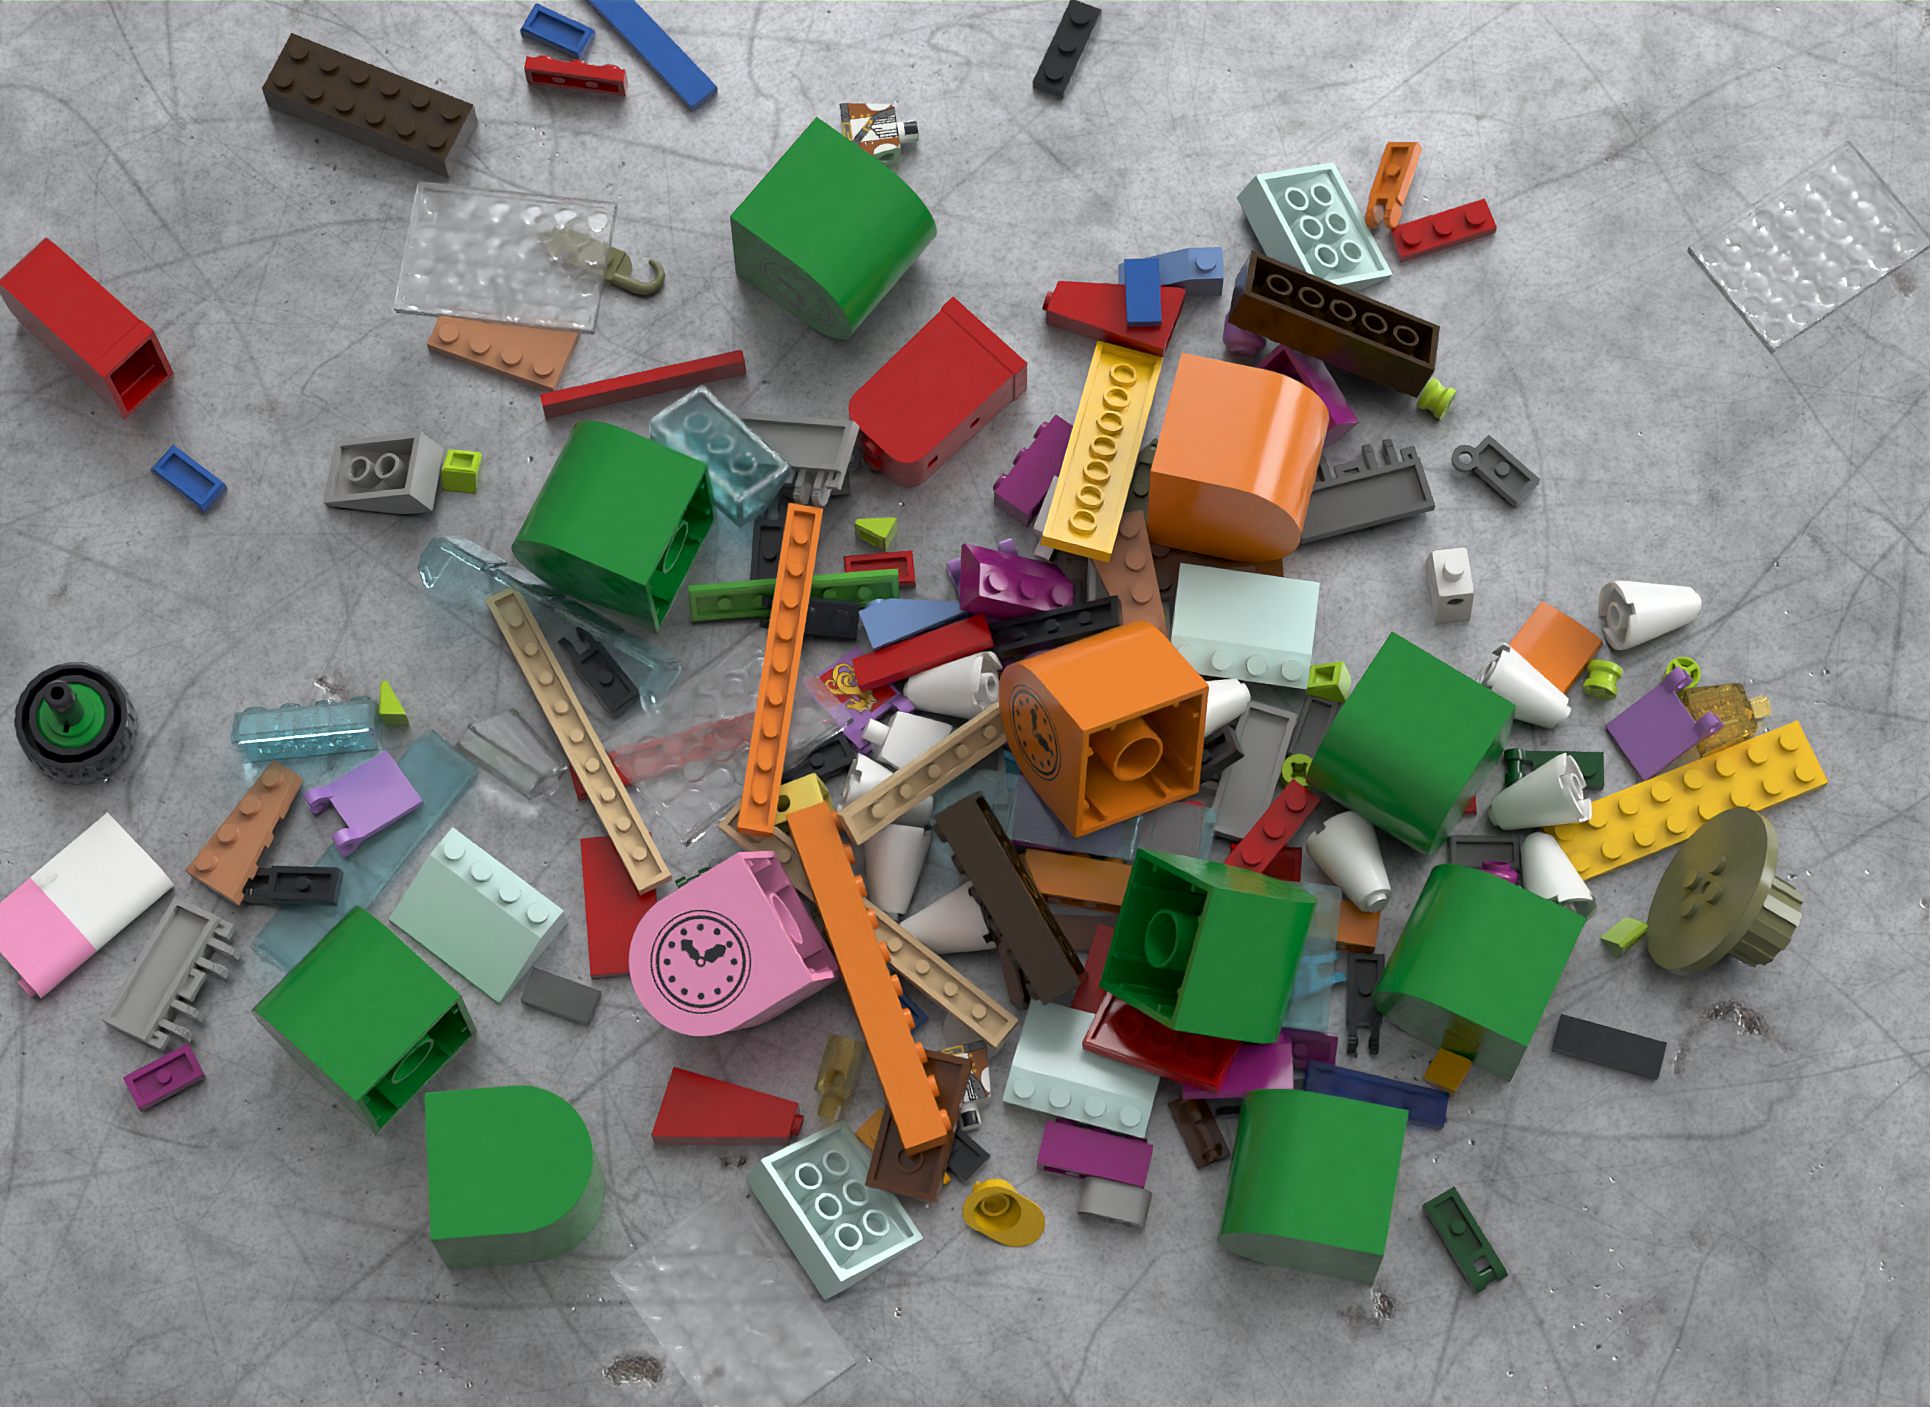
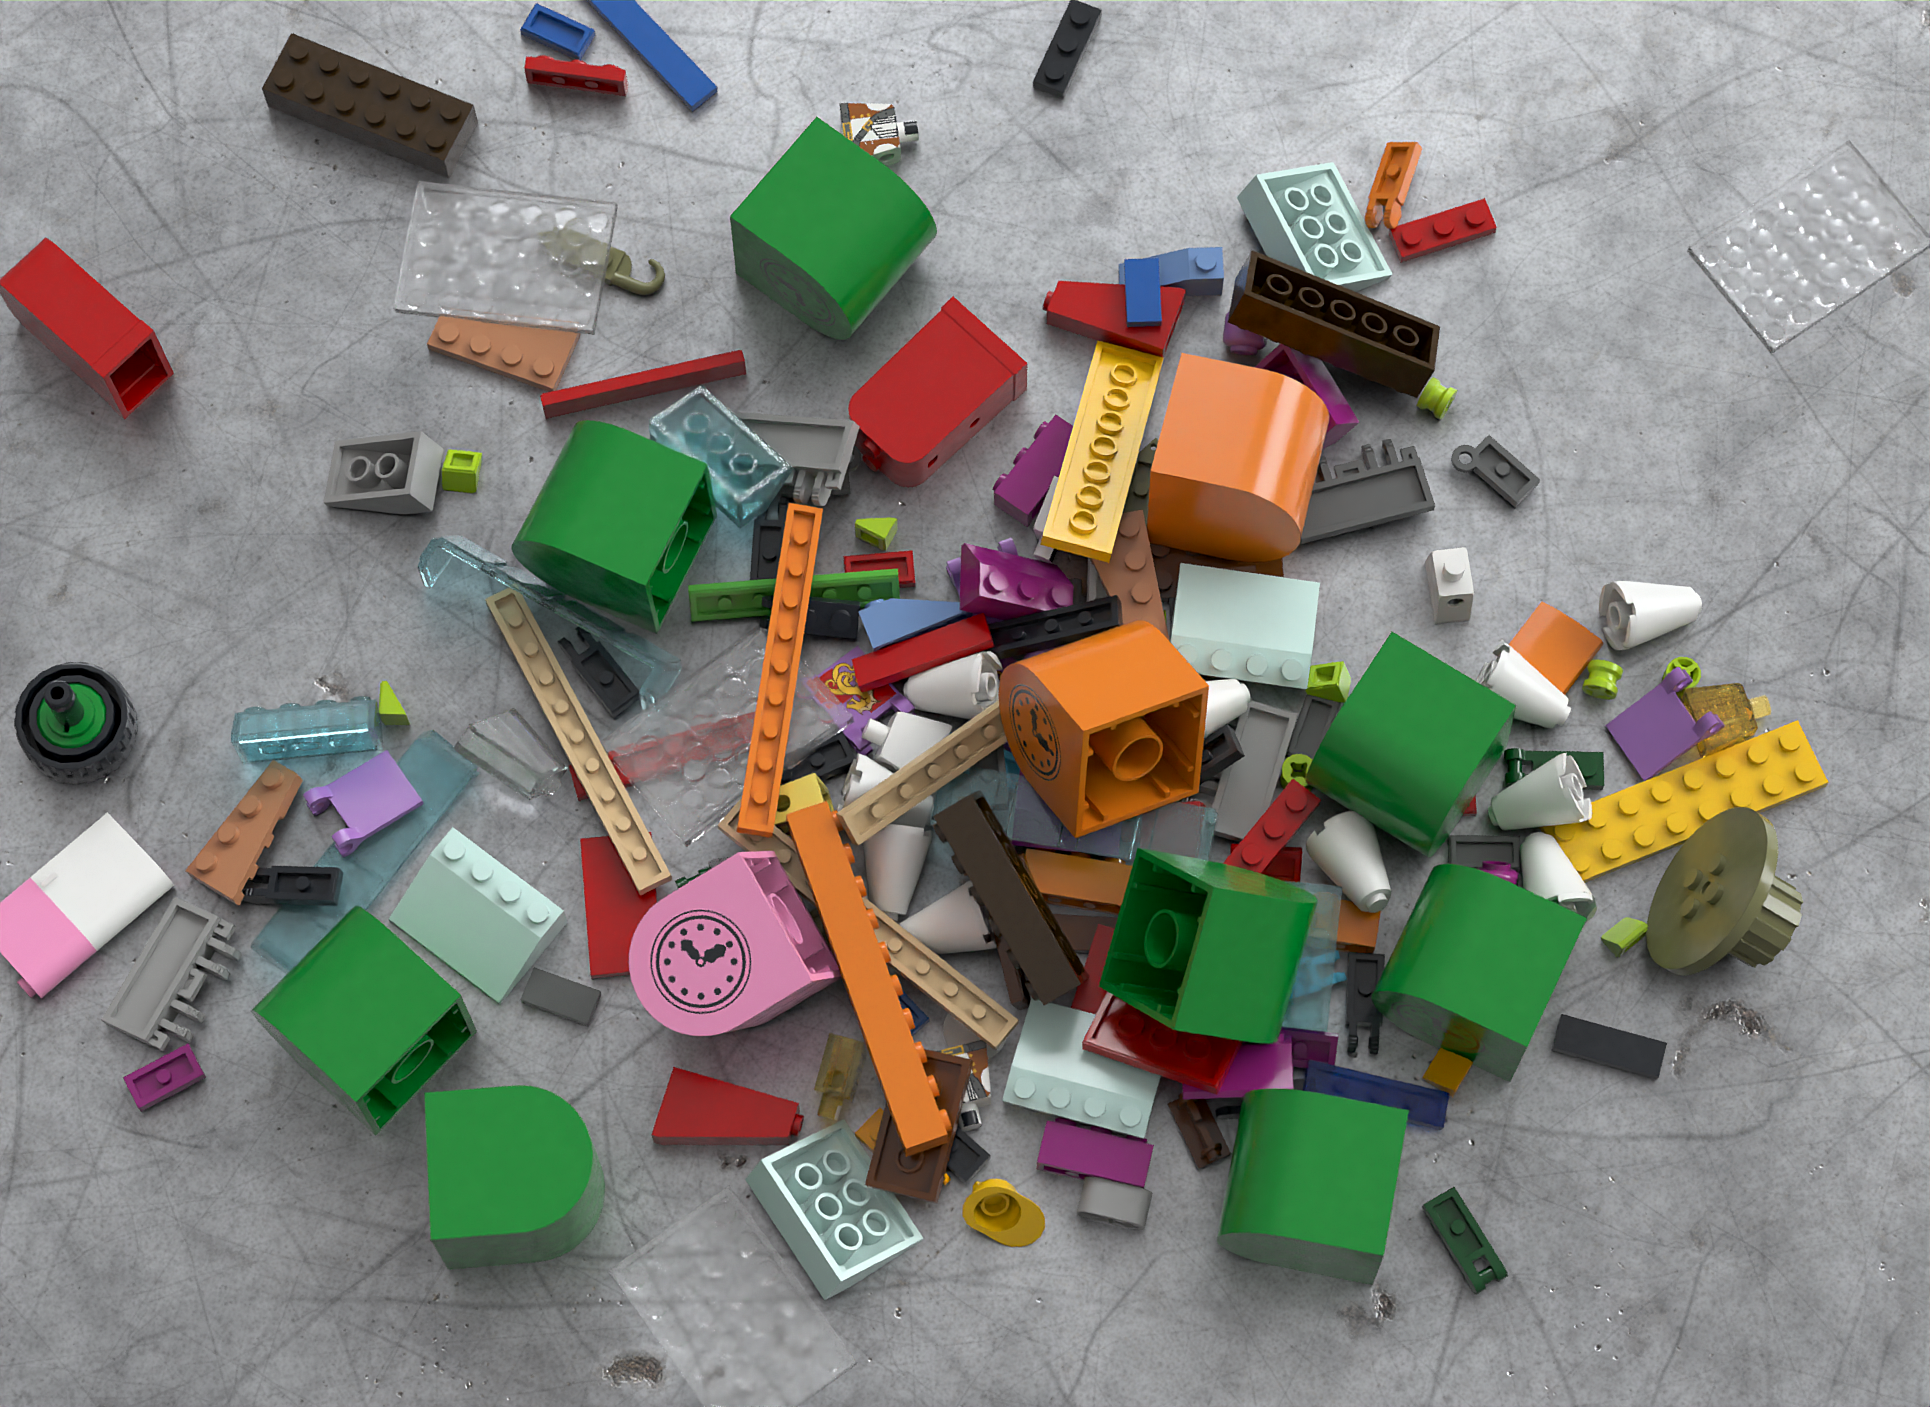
(188, 478): blue tile -> none

